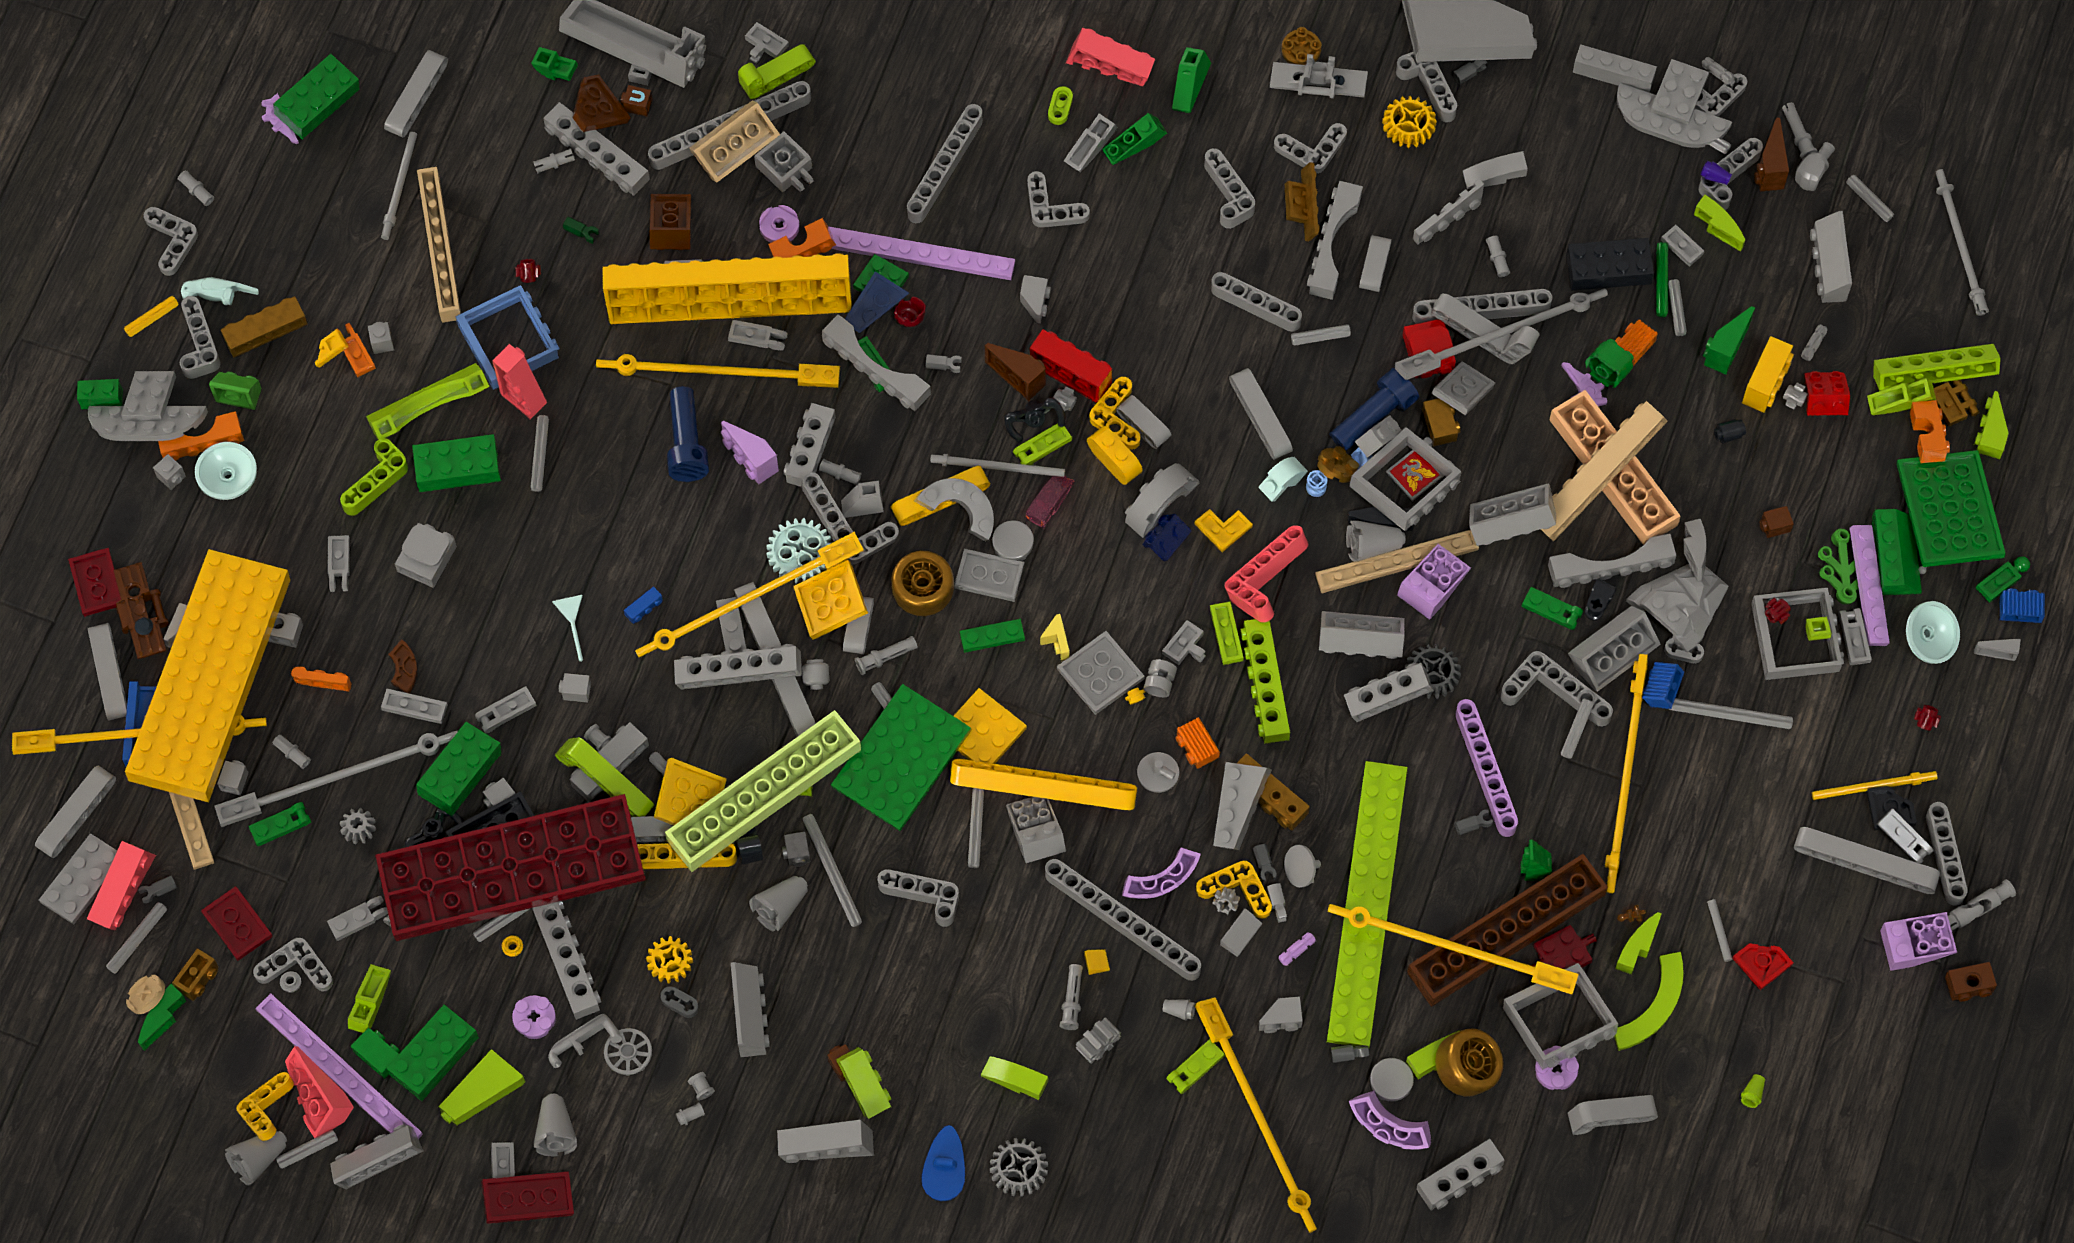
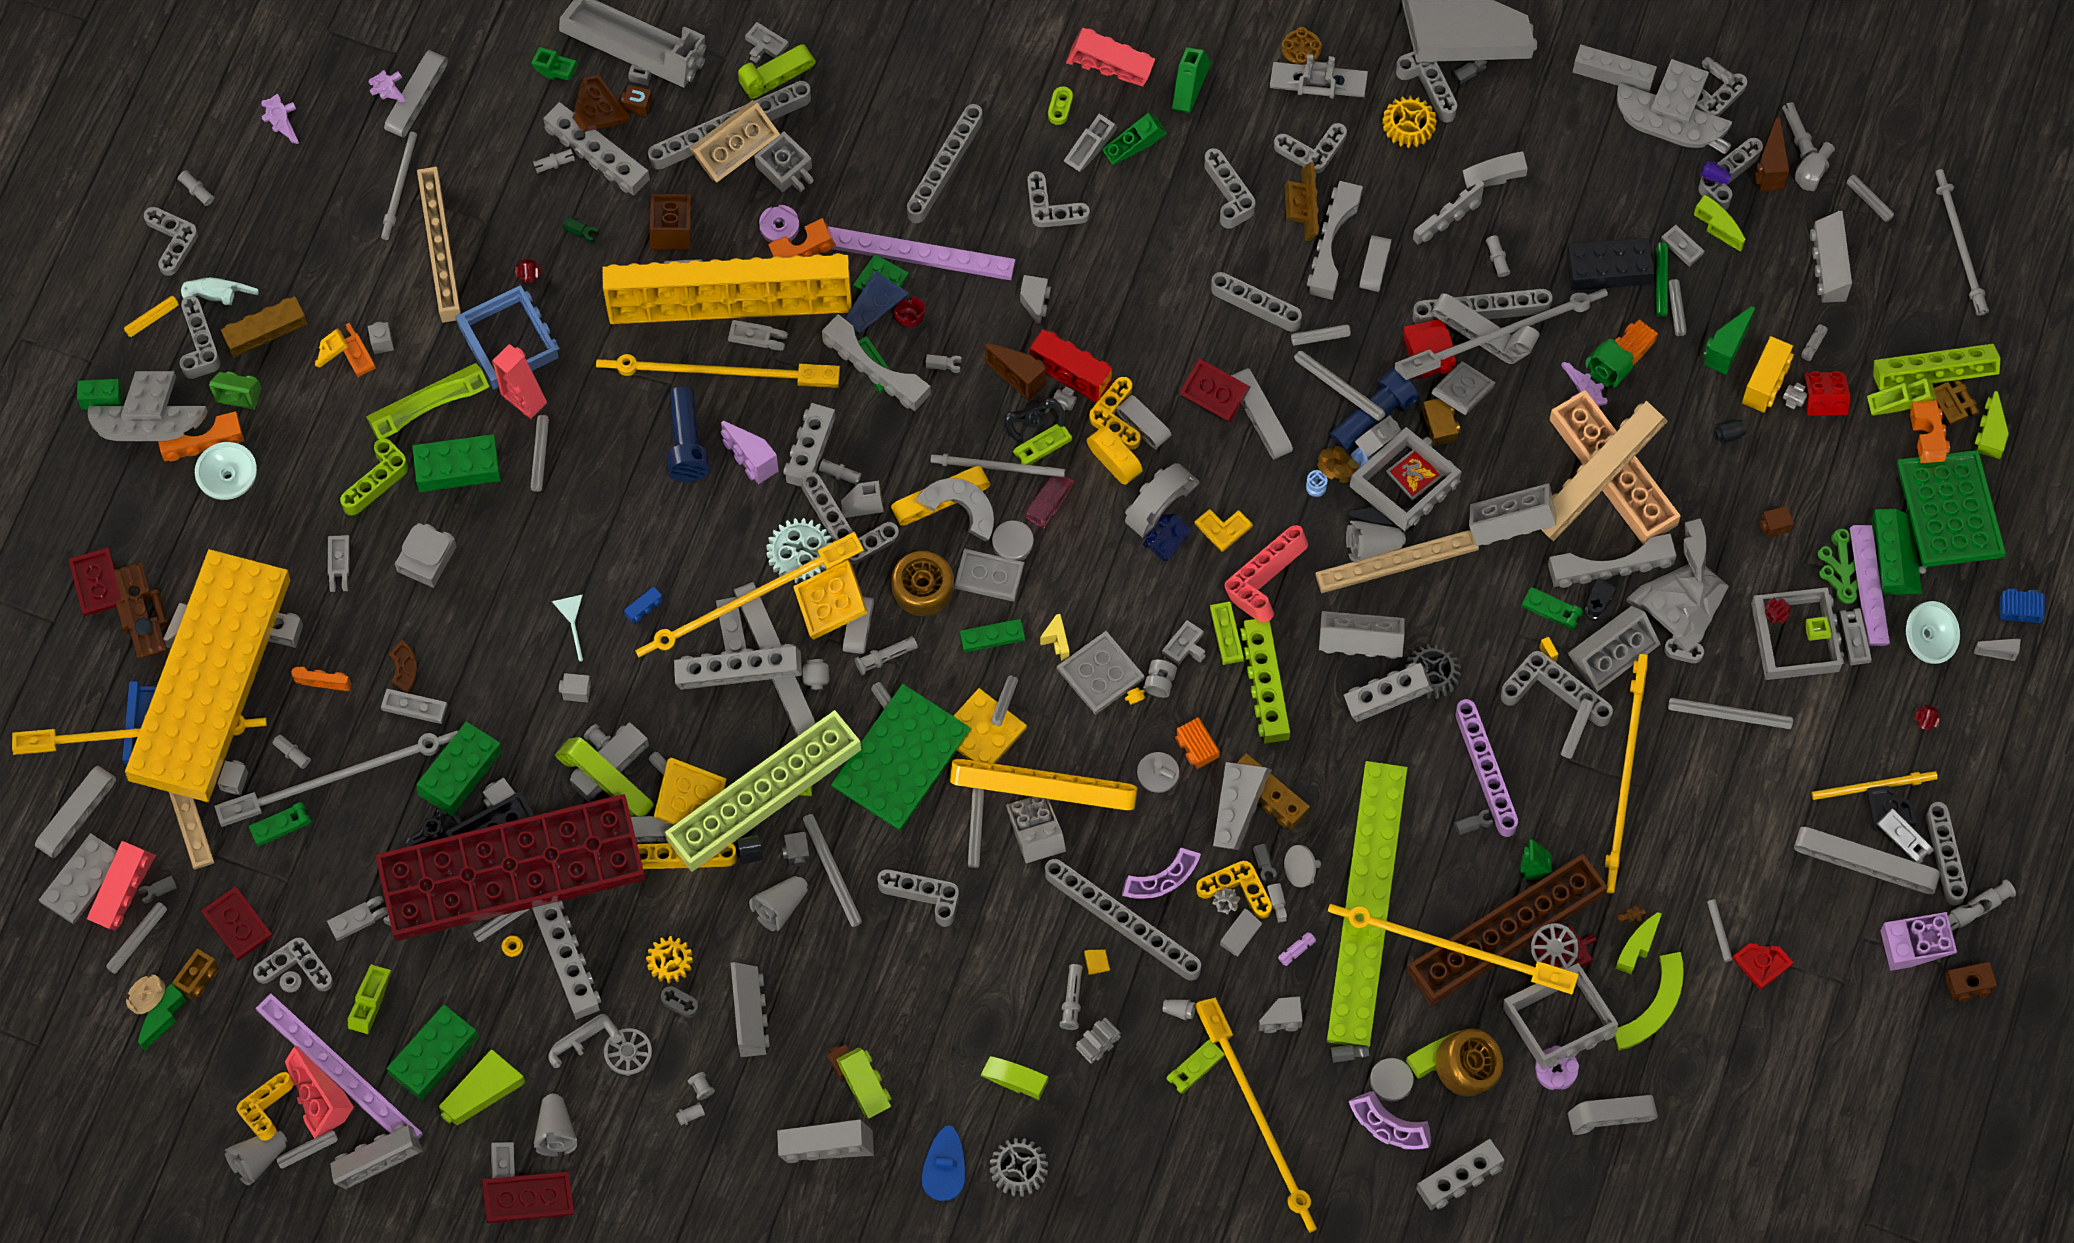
(108, 671): light grey beam -> none
(169, 472): light grey brick -> none
(316, 96): green brick -> none
(363, 830): light grey gear -> none
(375, 1051): green brick -> none
(385, 86): none -> lavender piece
(506, 709): light grey plate -> none
(525, 1008): lavender plate -> none
(1004, 700): none -> light grey axle
(1214, 390): none -> dark red plate
(1282, 475): light aqua brick -> none
(1339, 385): none -> light grey axle
(1433, 581): lavender slope -> none
(1548, 649): none -> yellow tile
(1554, 946): none -> light grey wheel
(1663, 685): blue brick -> none
(1753, 1092): lime cone -> none
(2003, 578): green plate -> none

